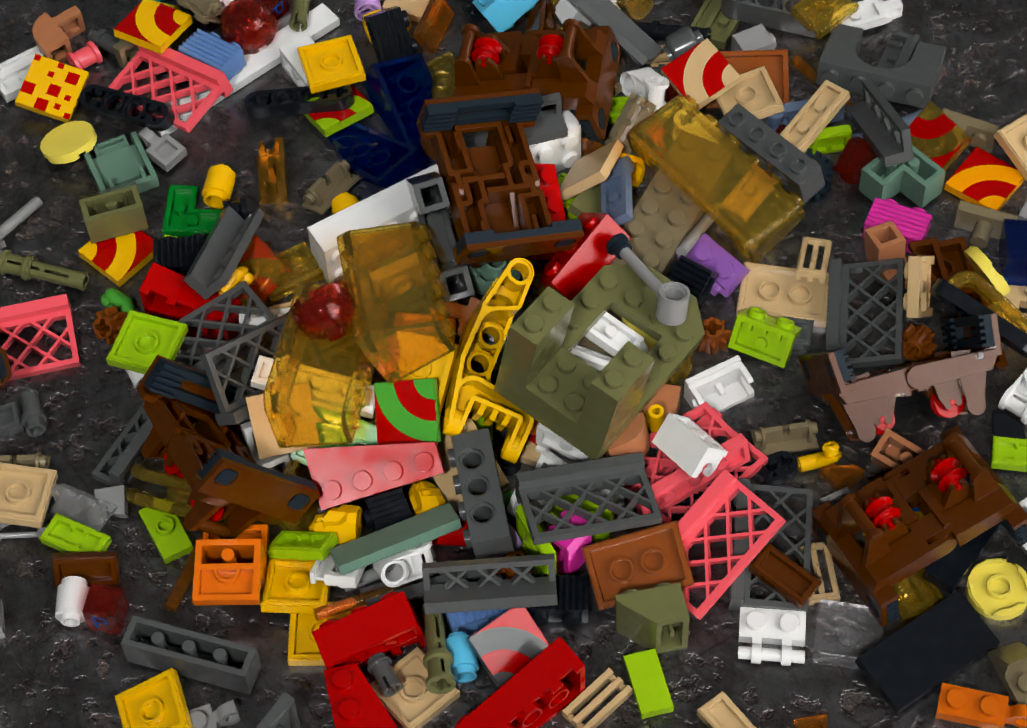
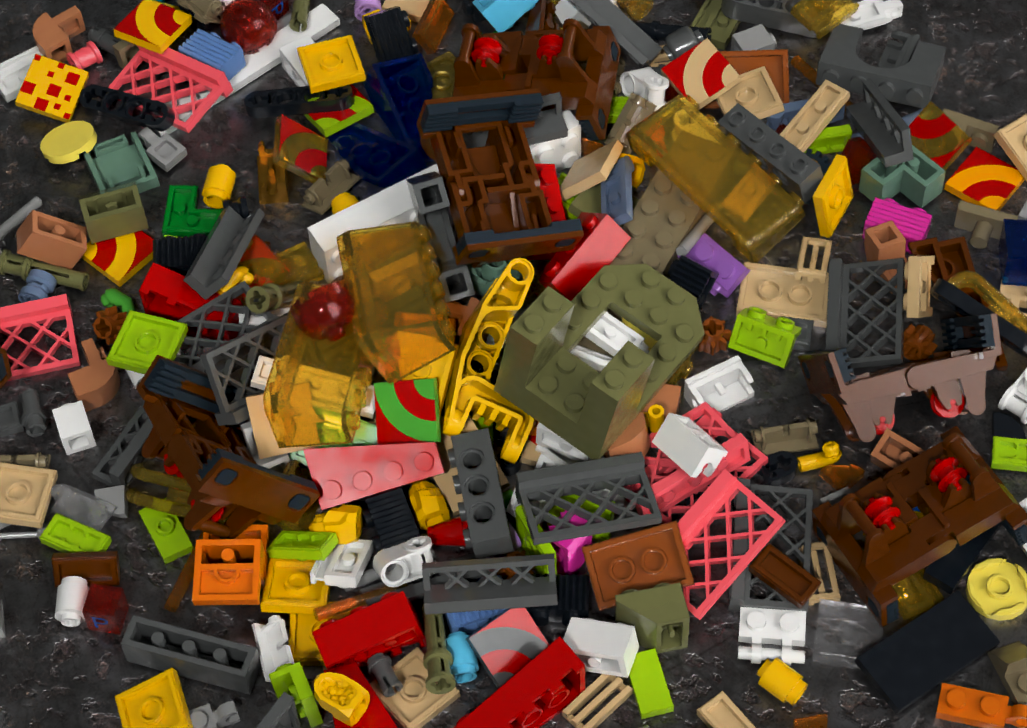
(38, 286): none -> sand blue wheel
(51, 240): none -> nougat brick
(74, 427): none -> white brick
(97, 381): none -> nougat brick
(267, 298): none -> olive pin
(270, 645): none -> white hinge
(293, 681): none -> lime bracket
(300, 149): none -> clear yellow tile
(341, 697): none -> yellow rock
(395, 538): sand green tile -> none
(603, 645): none -> white brick
(671, 296): light grey piece -> none
(781, 681): none -> yellow brick
(833, 196): none -> yellow tile
(984, 267): light yellow tile -> none

